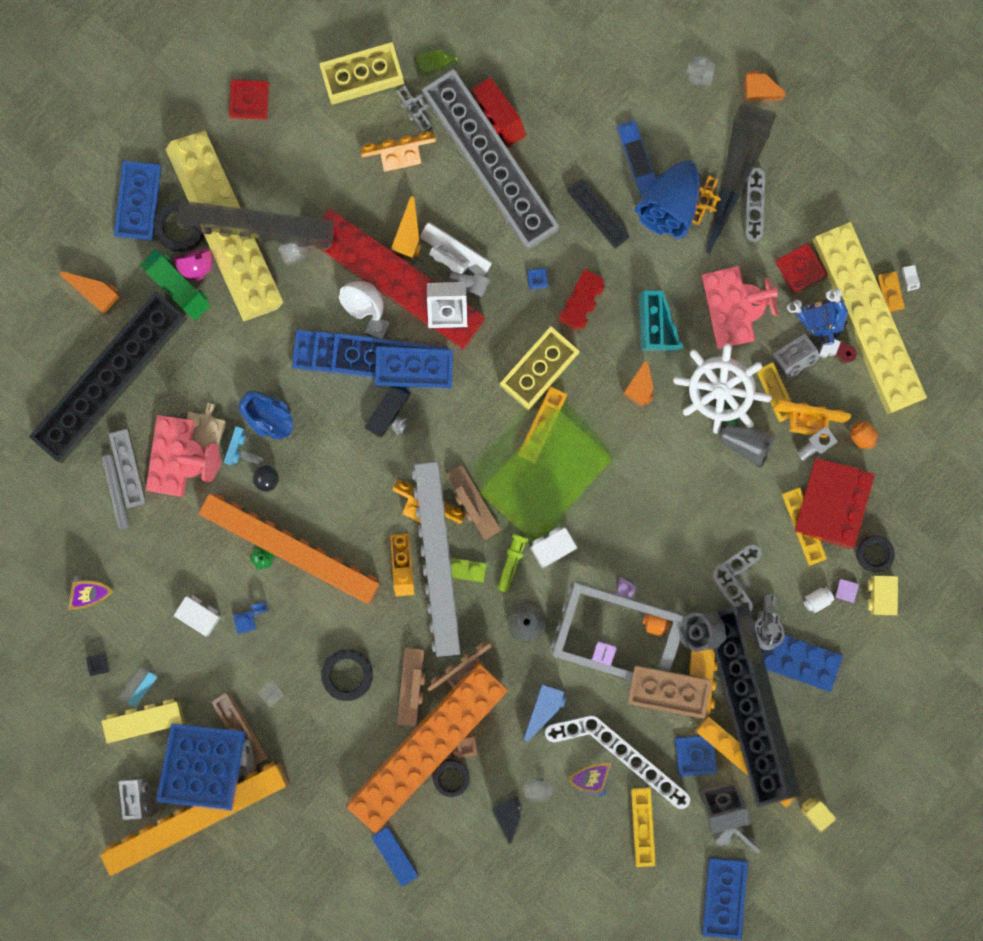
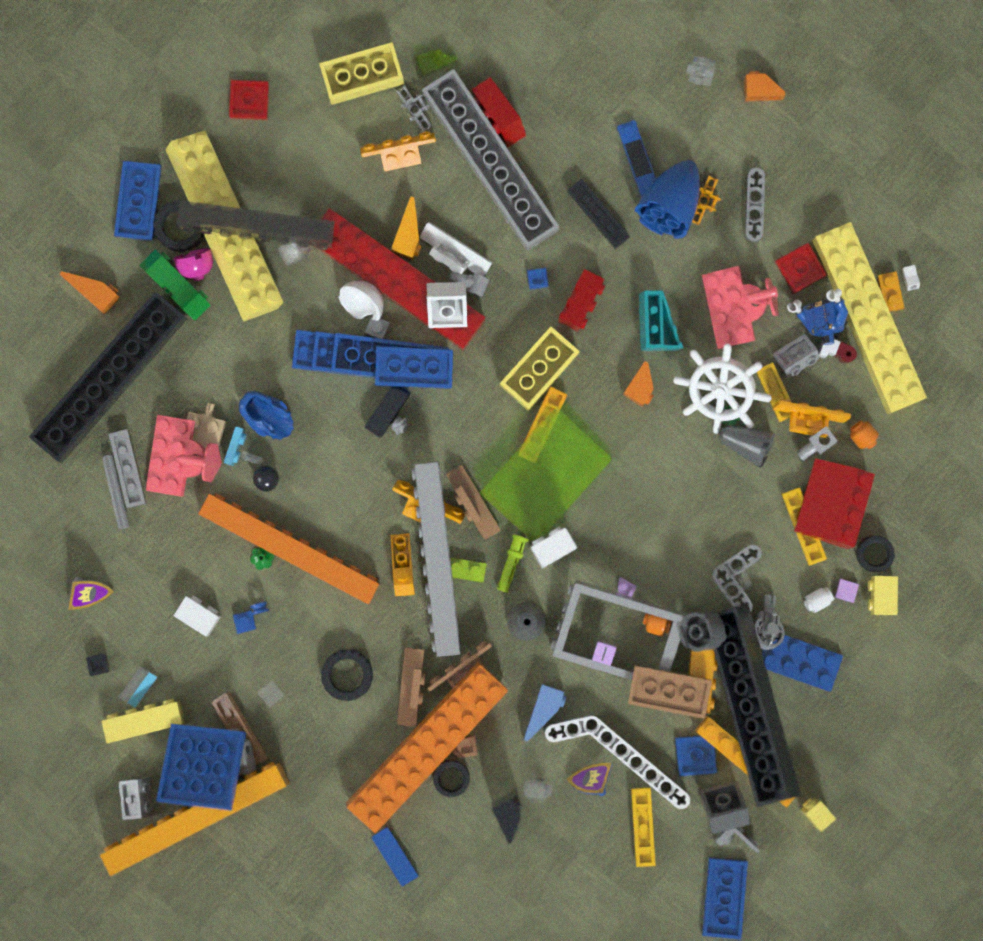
(748, 138): clear smoke plate -> none

